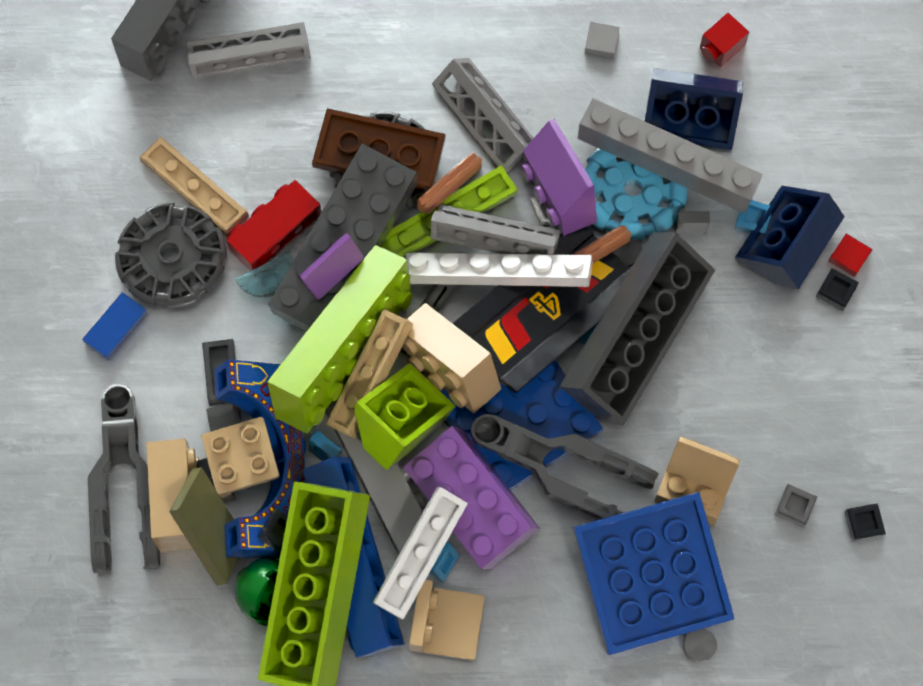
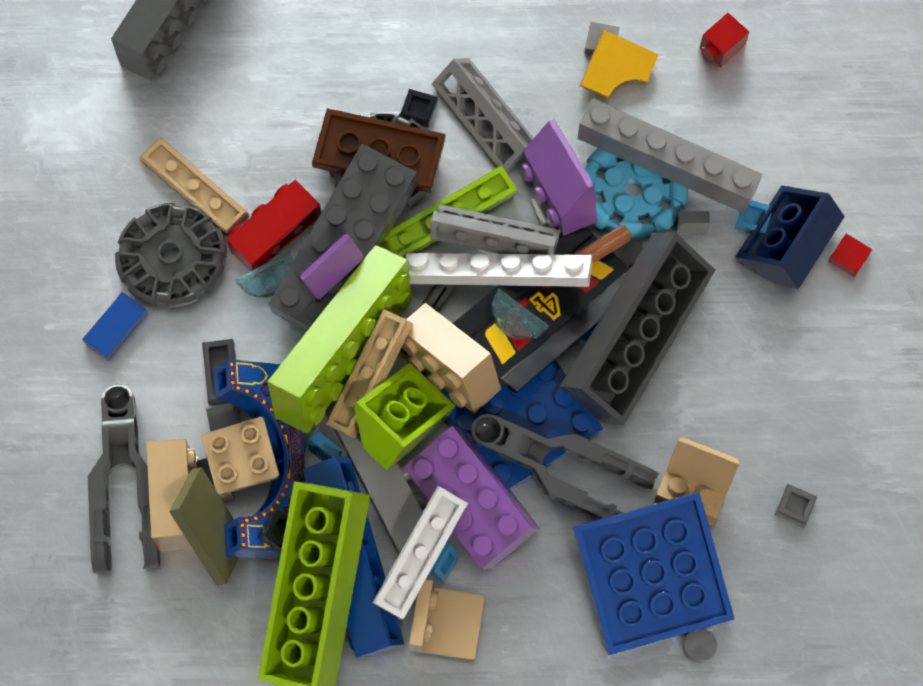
(248, 54): light grey fence -> none
(256, 588): green cylinder -> none
(419, 107): none -> black tile
(449, 183): nougat axle -> none
(515, 319): none -> clear light blue plate
(616, 62): none -> yellow tile
(695, 107): dark blue slope -> none
(837, 289): black tile -> none
(865, 522): black tile -> none

